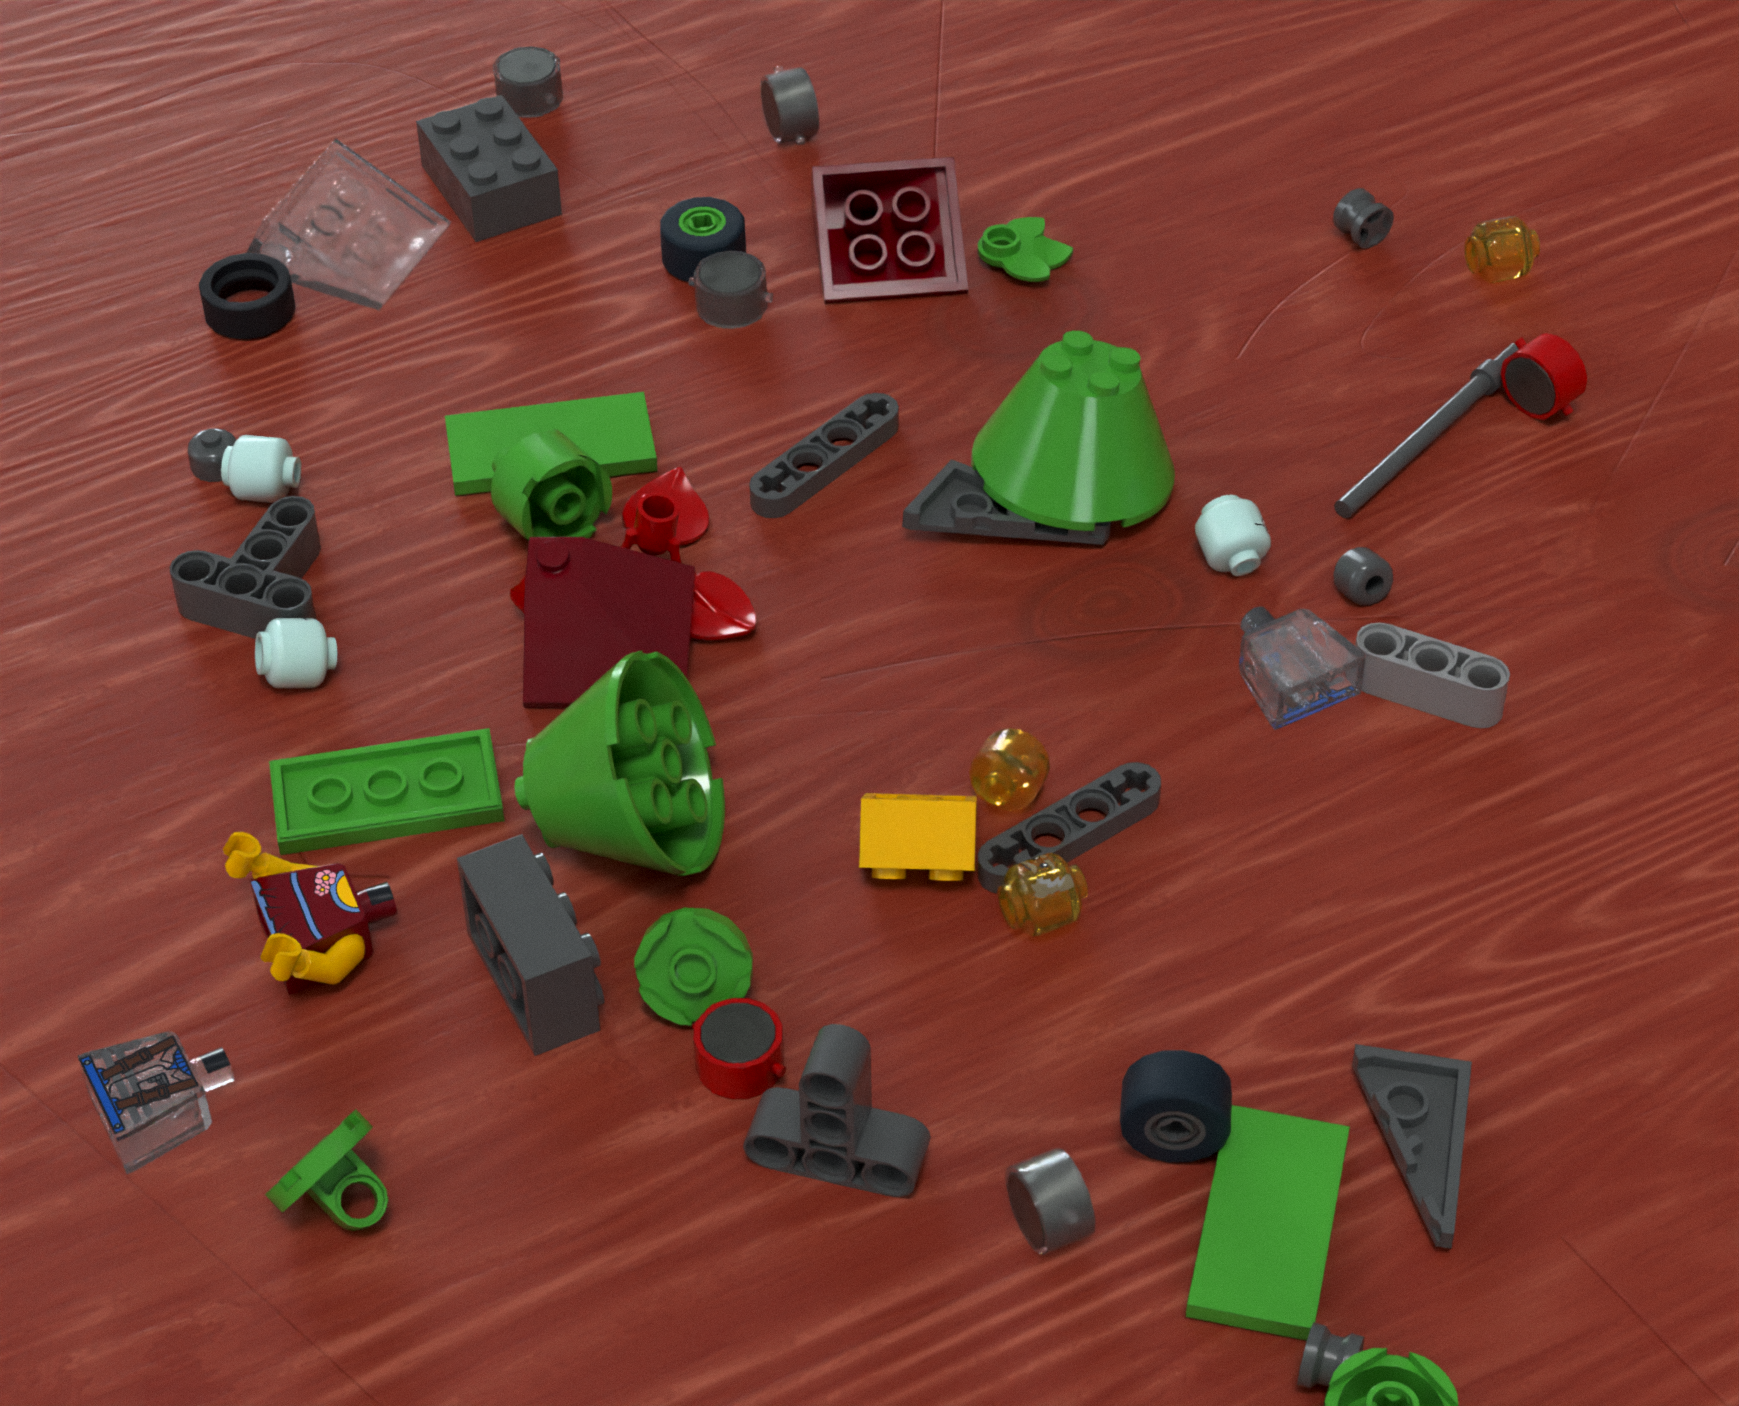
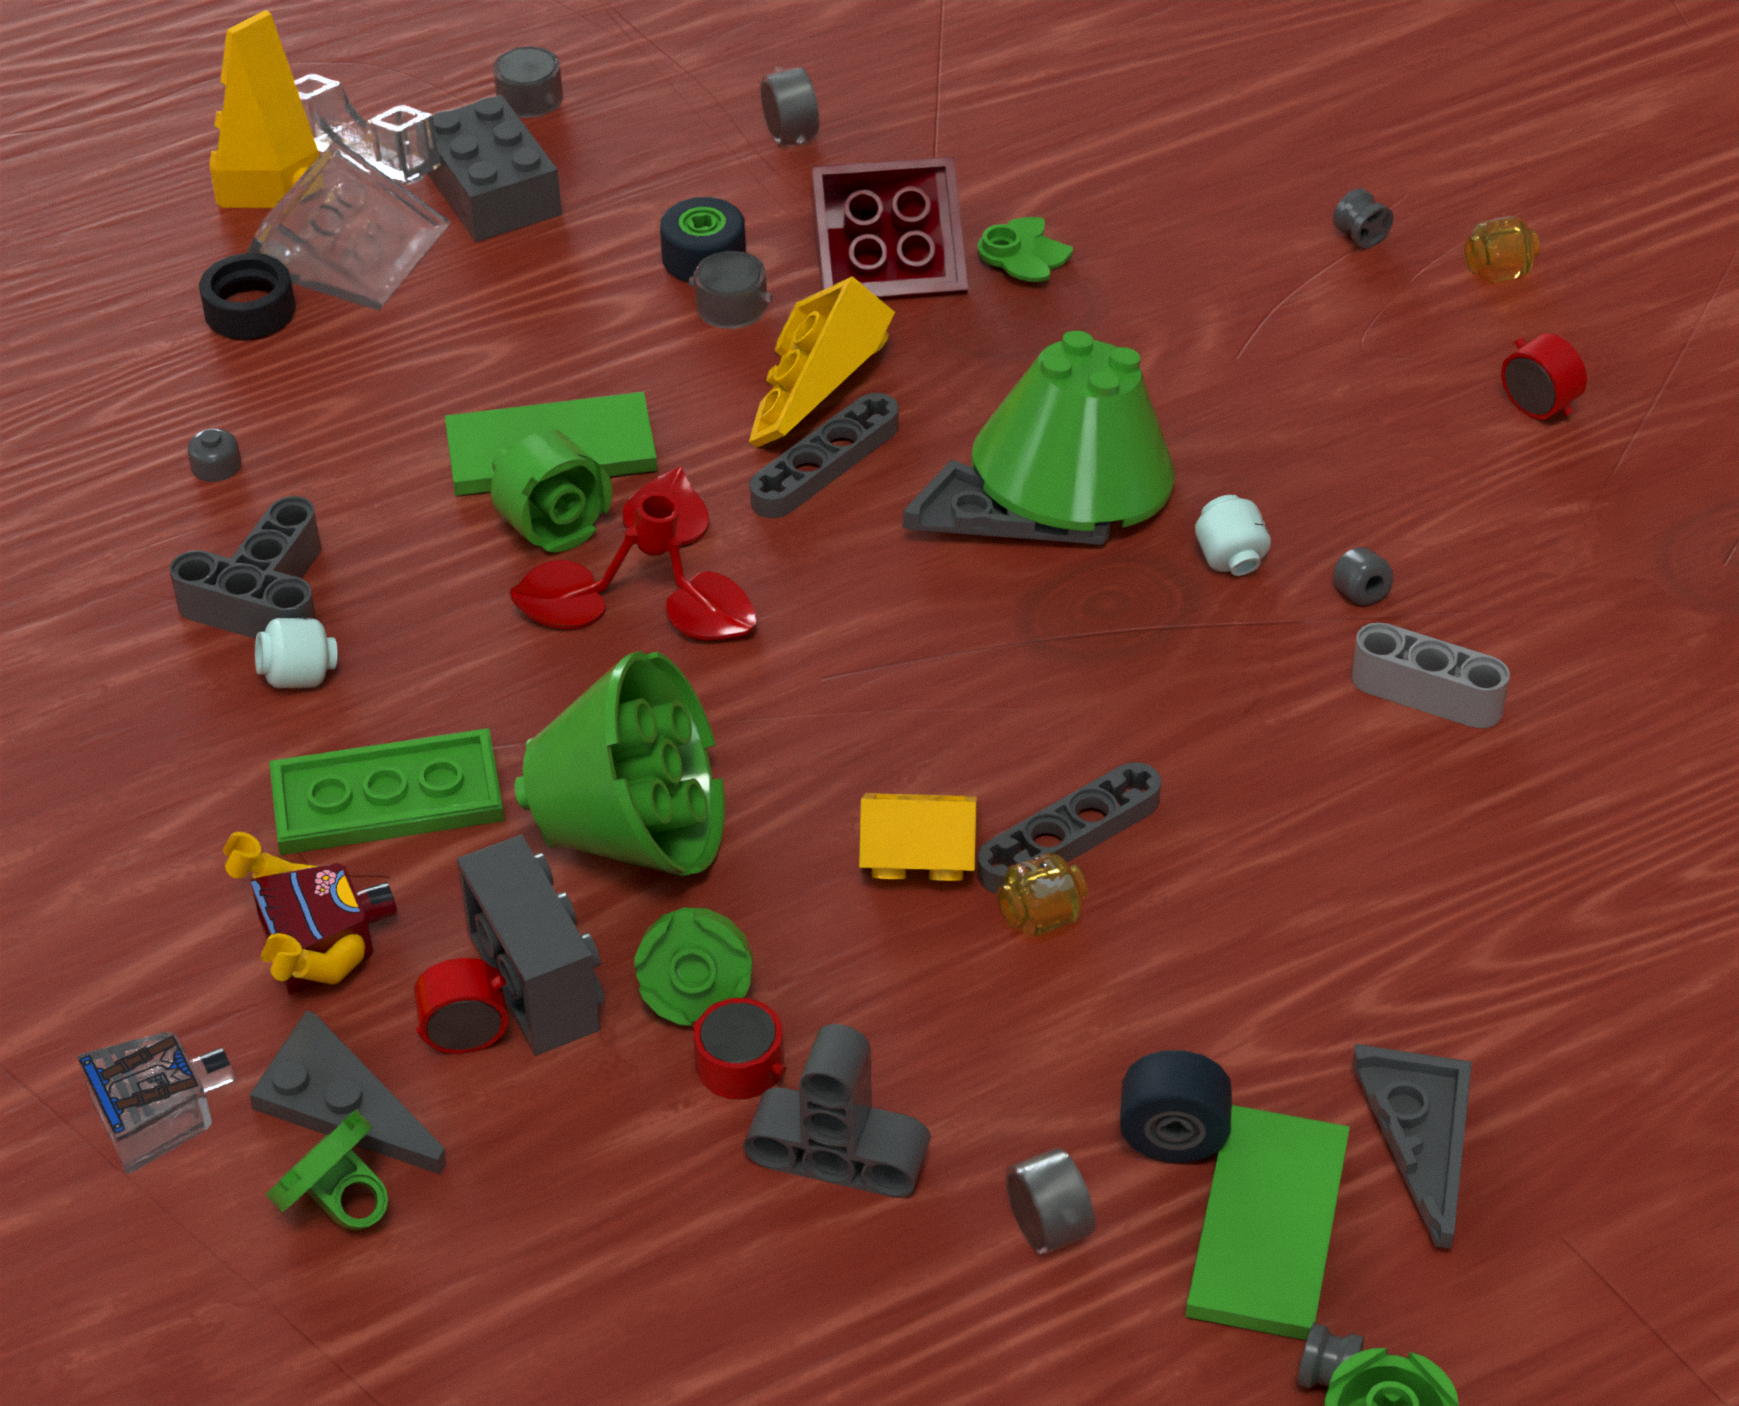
(260, 468): light aqua head -> none
(263, 123): none -> yellow wedge
(320, 1082): none -> dark grey wing
(395, 142): none -> clear arch
(461, 1005): none -> red piece
(592, 608): dark red slope -> none
(818, 351): none -> yellow wedge
(1009, 765): clear yellow head -> none
(1297, 664): clear torso -> none
(1484, 380): dark grey bar -> none

